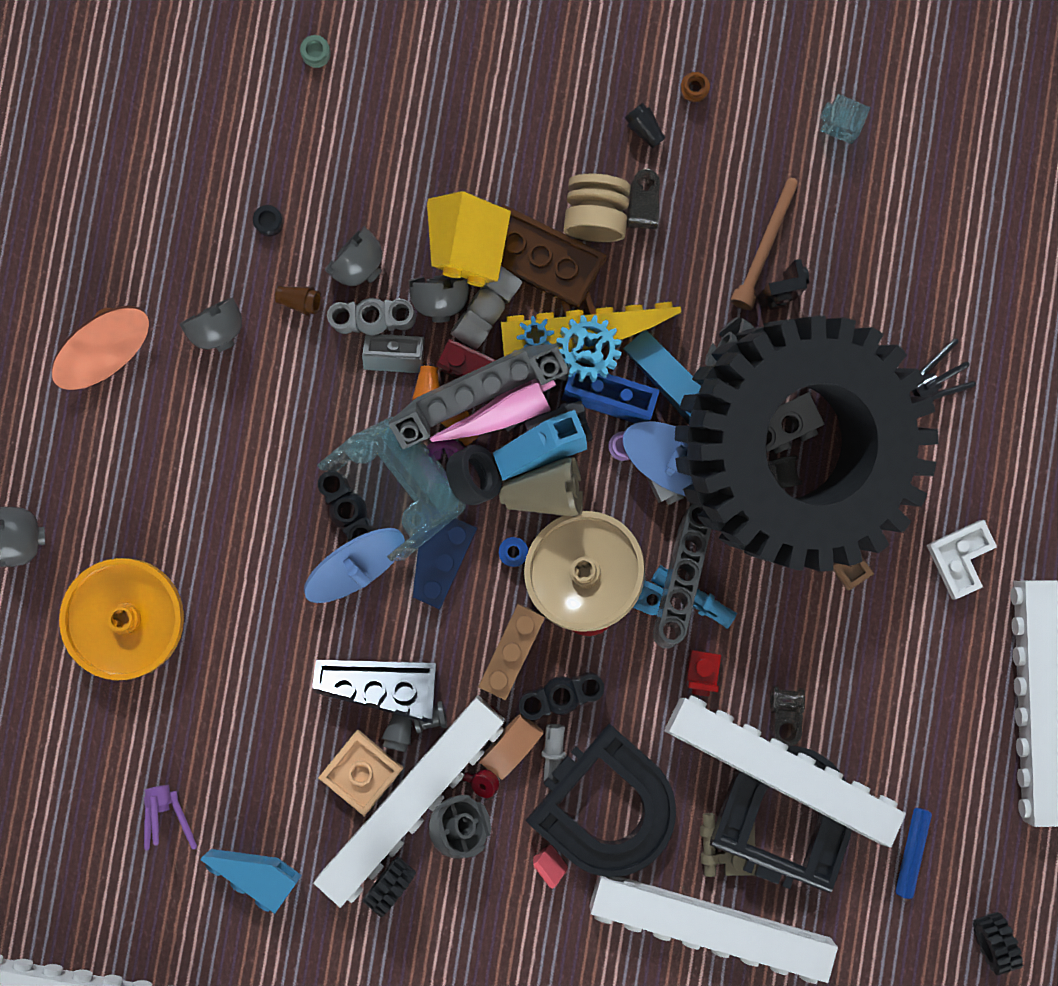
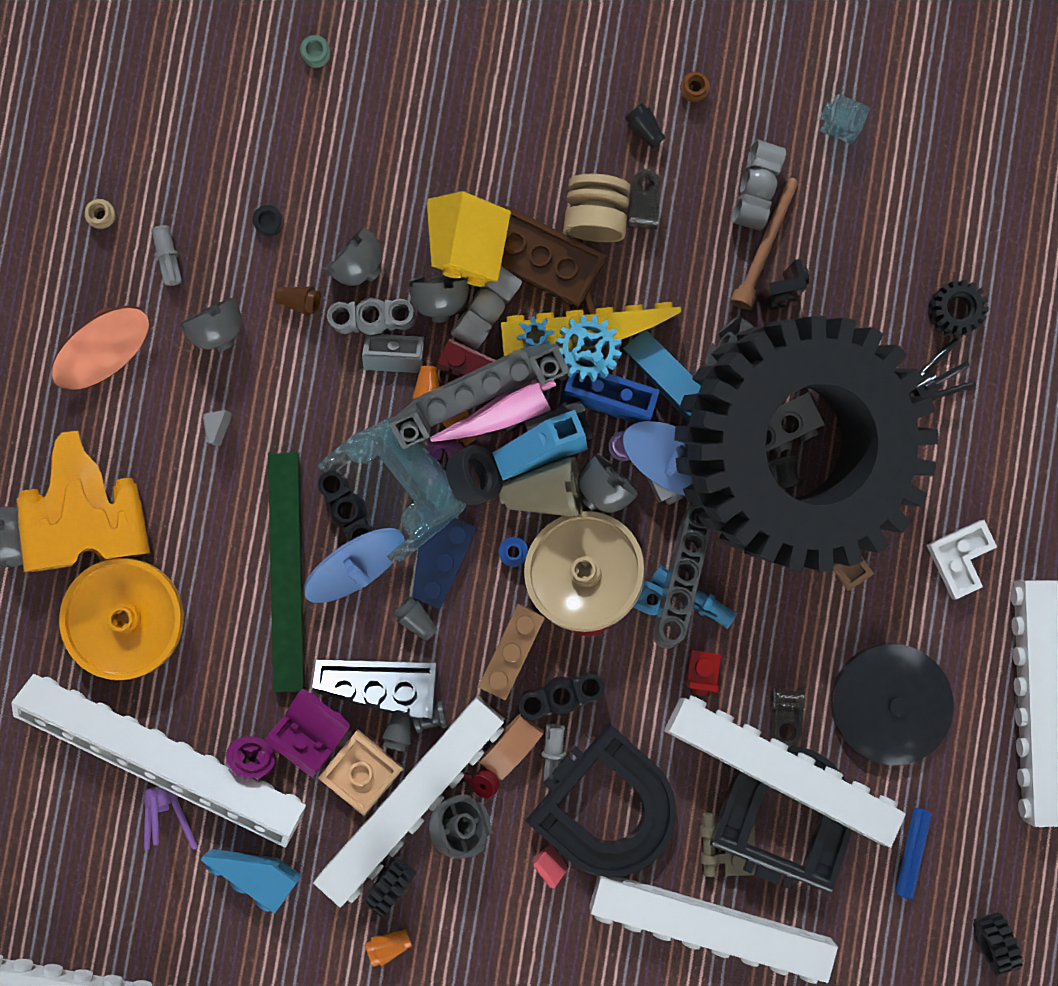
(78, 514): none -> light orange rock
(94, 208): none -> tan plate
(158, 759): none -> white brick
(166, 255): none -> light grey axle
(216, 426): none -> light grey slope
(249, 747): none -> magenta gear
(286, 572): none -> dark green tile
(308, 732): none -> magenta bracket
(387, 947): none -> orange cone
(415, 619): none -> dark grey cone
(604, 486): none -> dark grey cylinder
(758, 185): none -> light grey piece
(892, 704): none -> black dish
(973, 300): none -> black tyre

